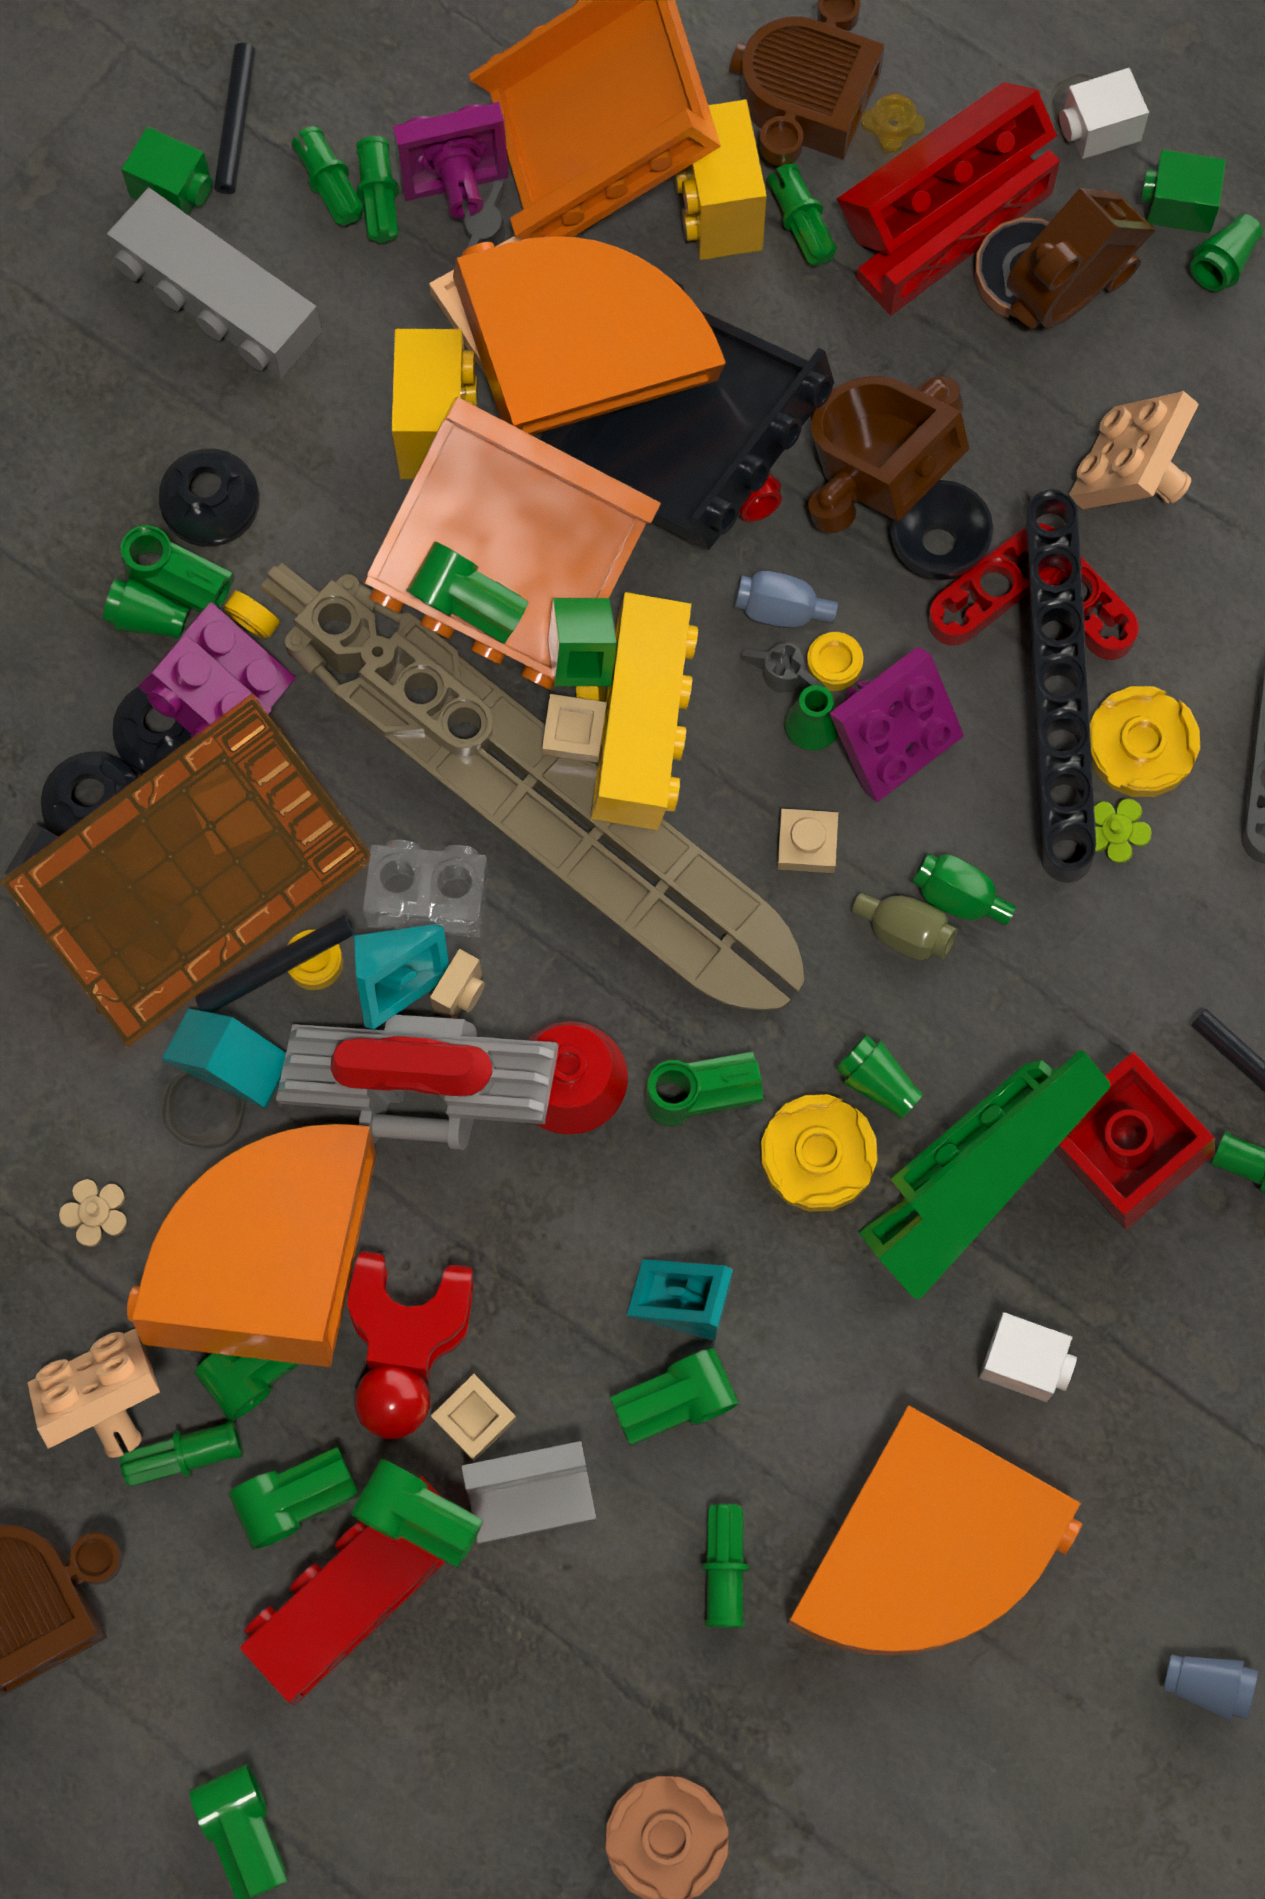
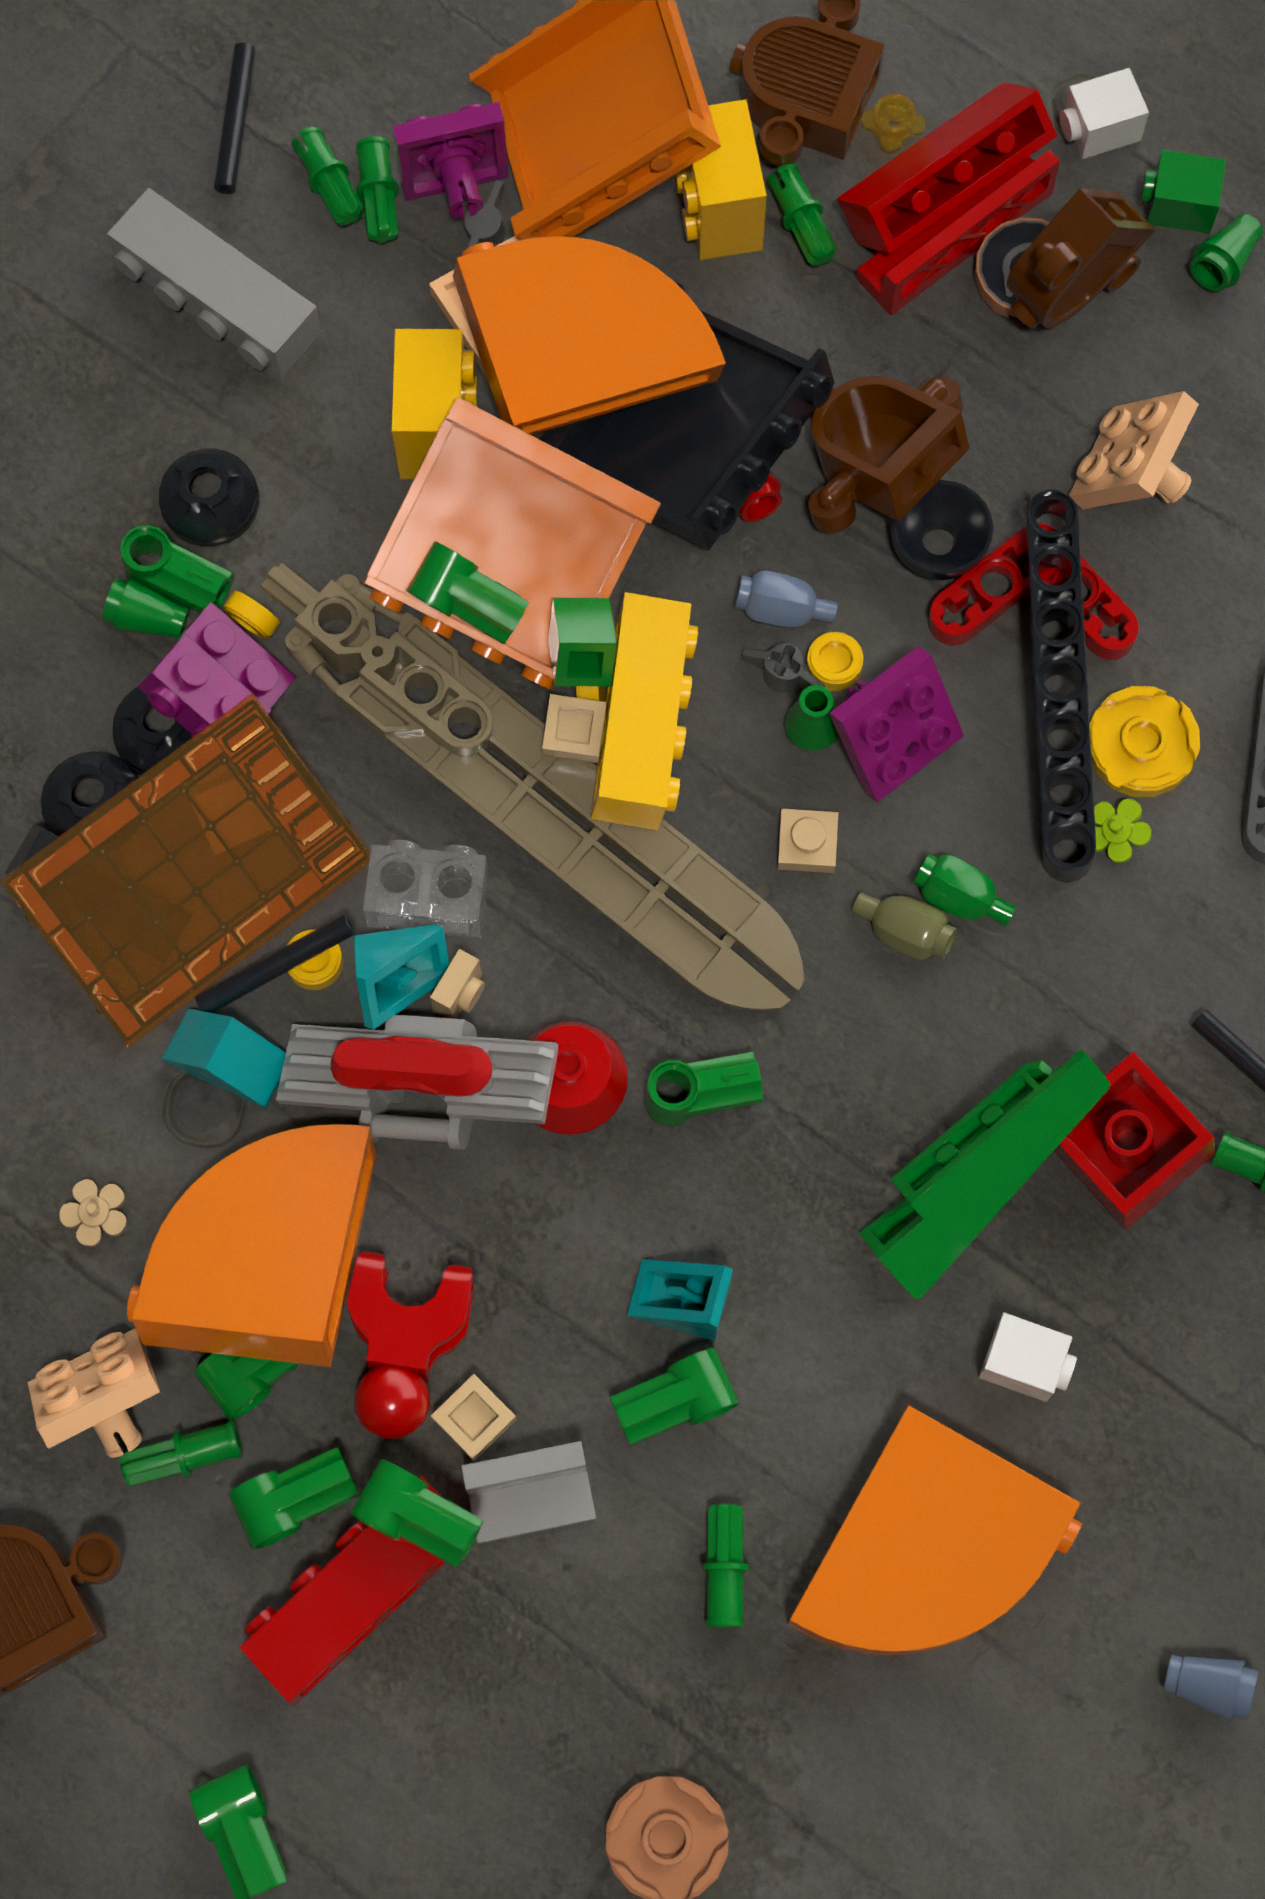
(169, 169): green brick -> none
(818, 1153): yellow tile -> none
(879, 1077): green cone -> none

